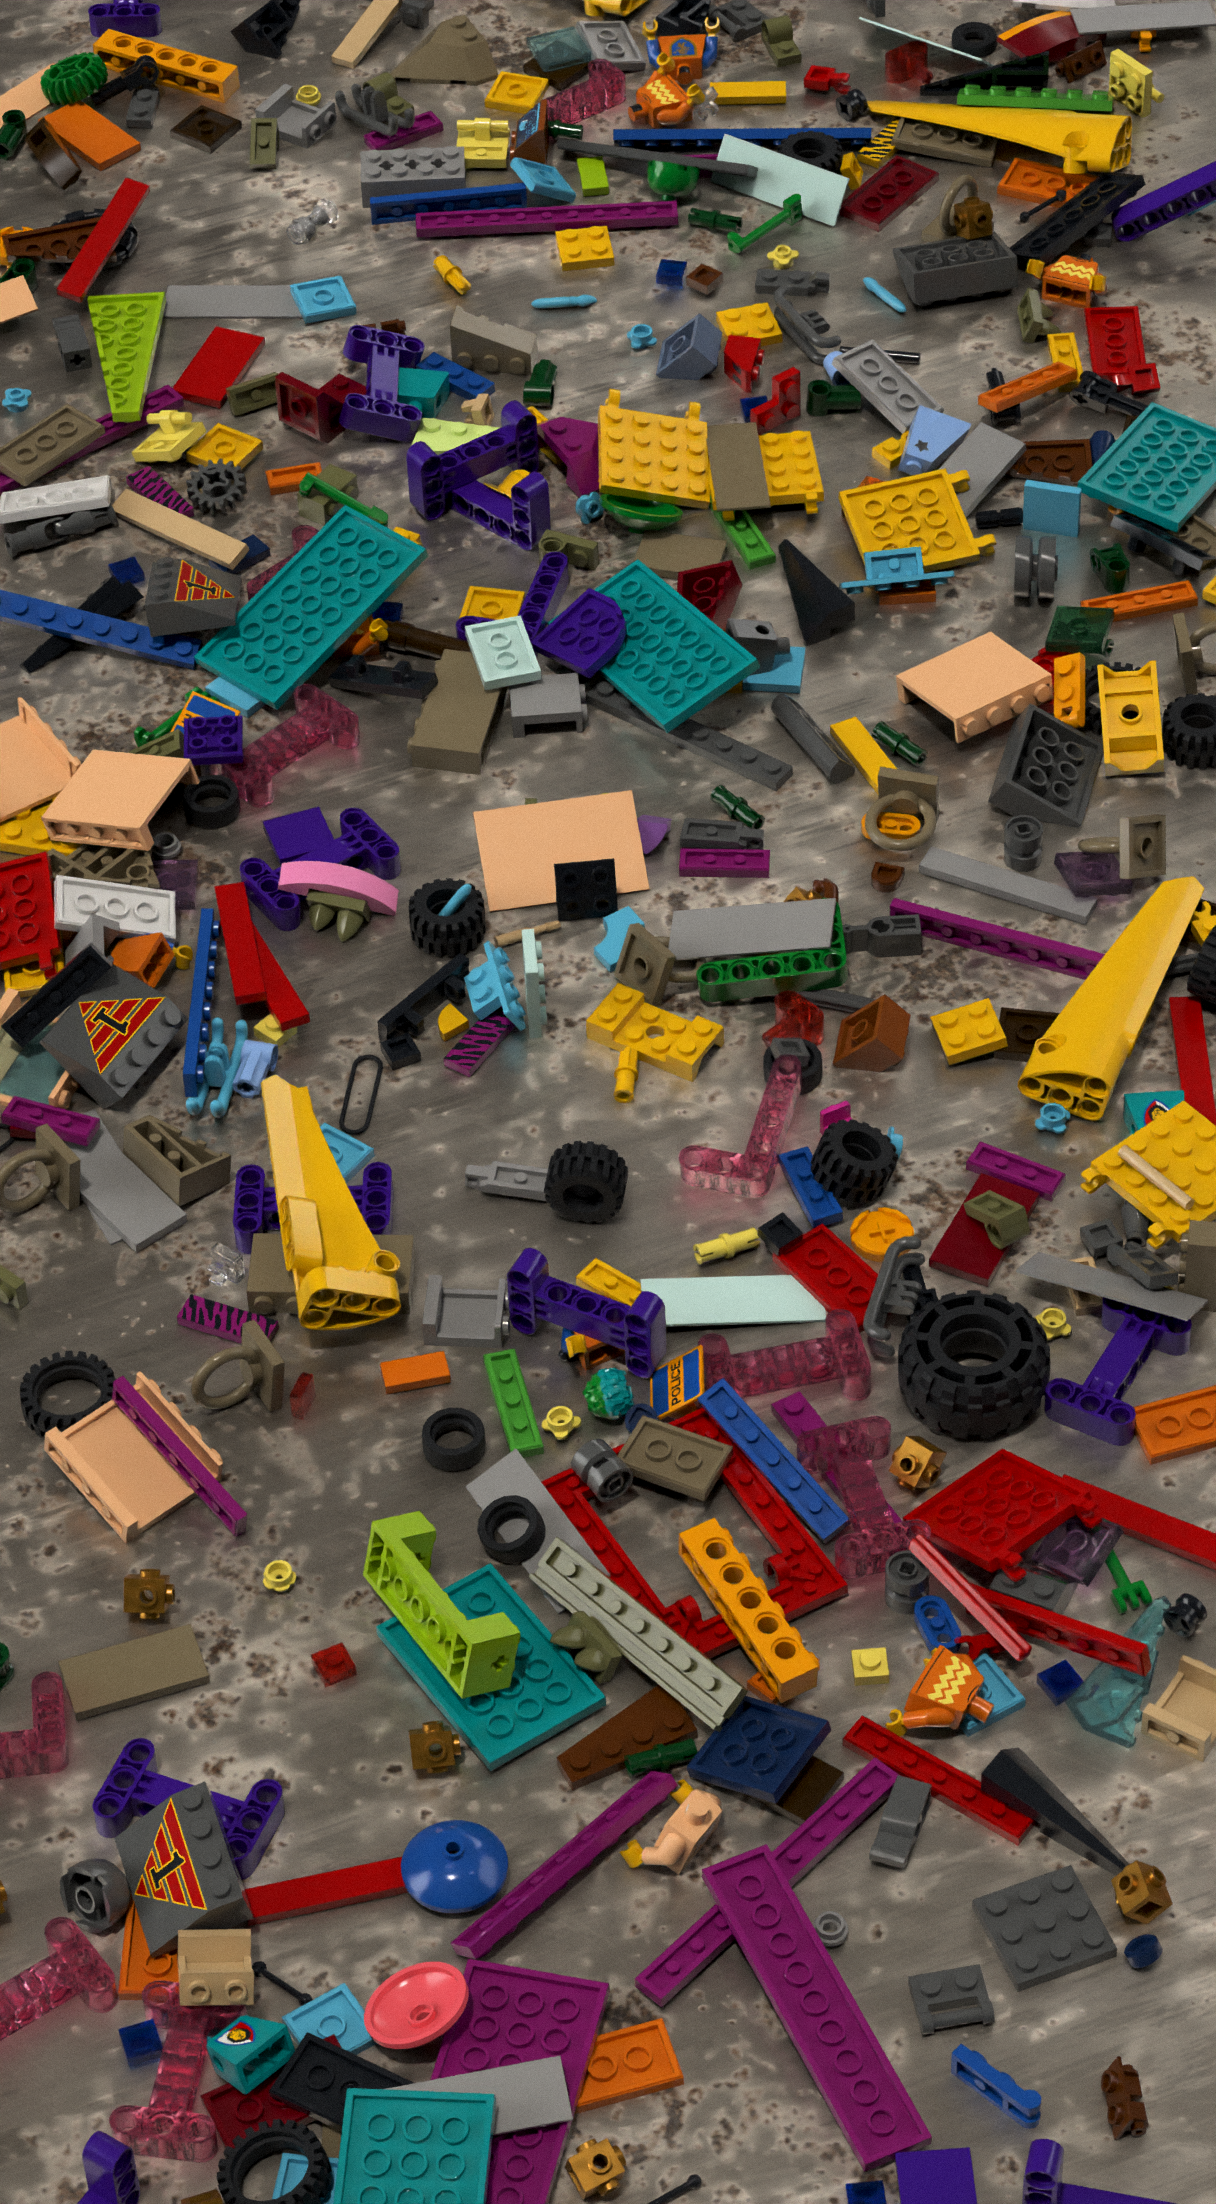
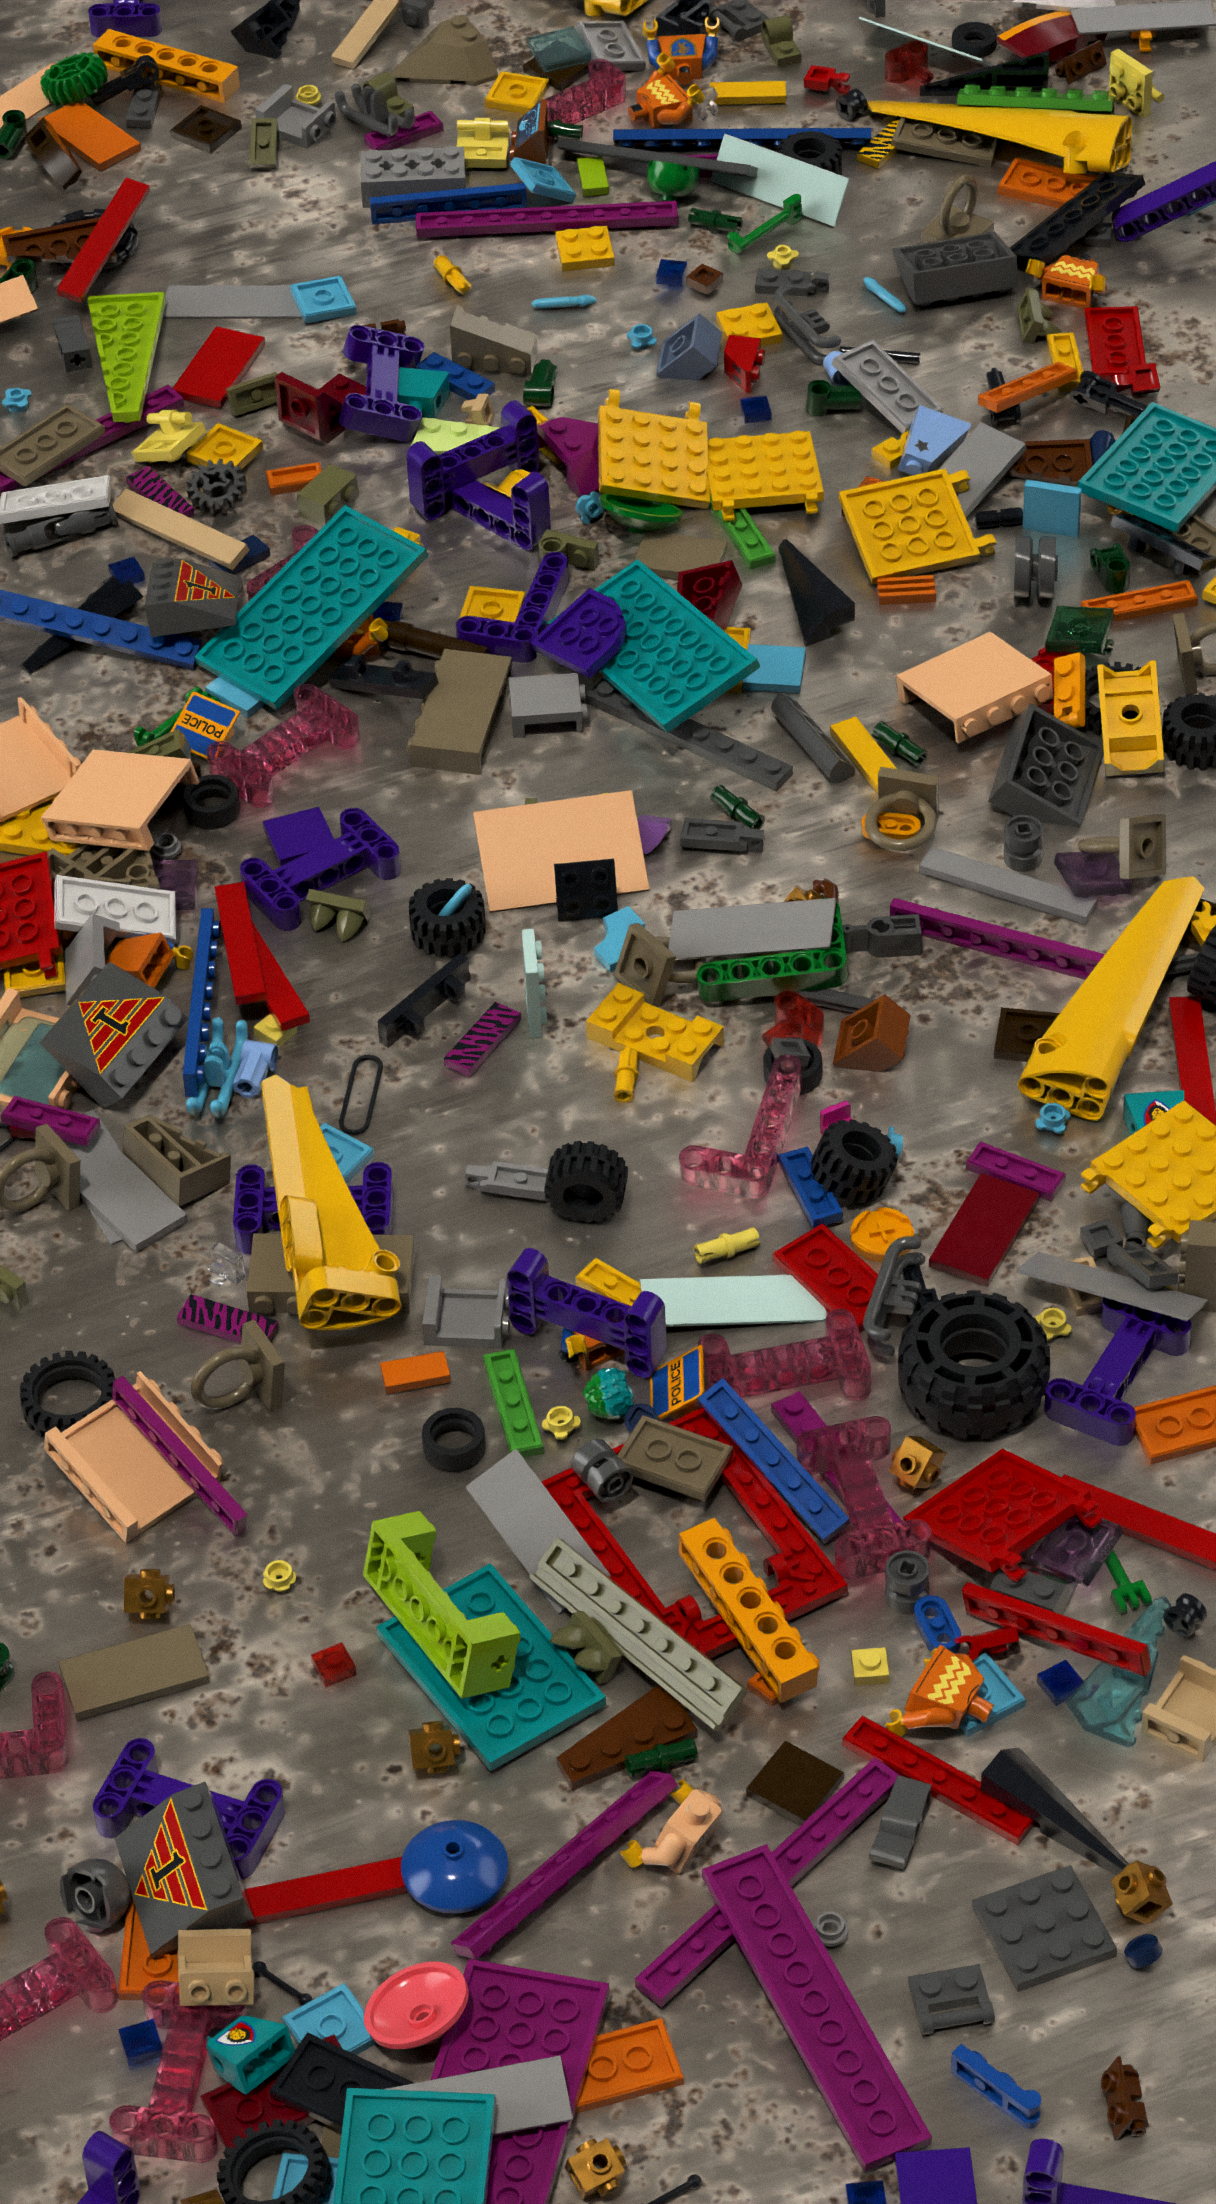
(57, 994): black panel -> none
(214, 740): dark purple tile -> none
(302, 1395): clear red tile -> none
(303, 228): clear piece -> none
(311, 481): green hinge -> none
(339, 880): bright pink slope -> none
(400, 1051): black tile -> none
(451, 1022): yellow tile -> none
(492, 987): medium azure bracket -> none
(498, 1512): black tyre -> none
(502, 652): light aqua plate -> none
(516, 936): tan piece -> none
(724, 863): magenta tile -> none
(737, 467): dark tan window -> none
(759, 640): dark grey torso -> none
(759, 1749): dark blue plate -> none
(780, 1234): black tile -> none
(784, 403): red plate -> none
(851, 169): yellow tile -> none
(886, 877): reddish brown tile -> none
(888, 193): dark red tile -> none
(894, 567): medium azure bracket -> none
(968, 1031): yellow plate -> none
(970, 1598): axle -> none
(973, 218): pearl gold brick -> none
(1003, 1218): olive plate -> none
(1060, 195): black hinge -> none
(1156, 1177): tan bar -> none

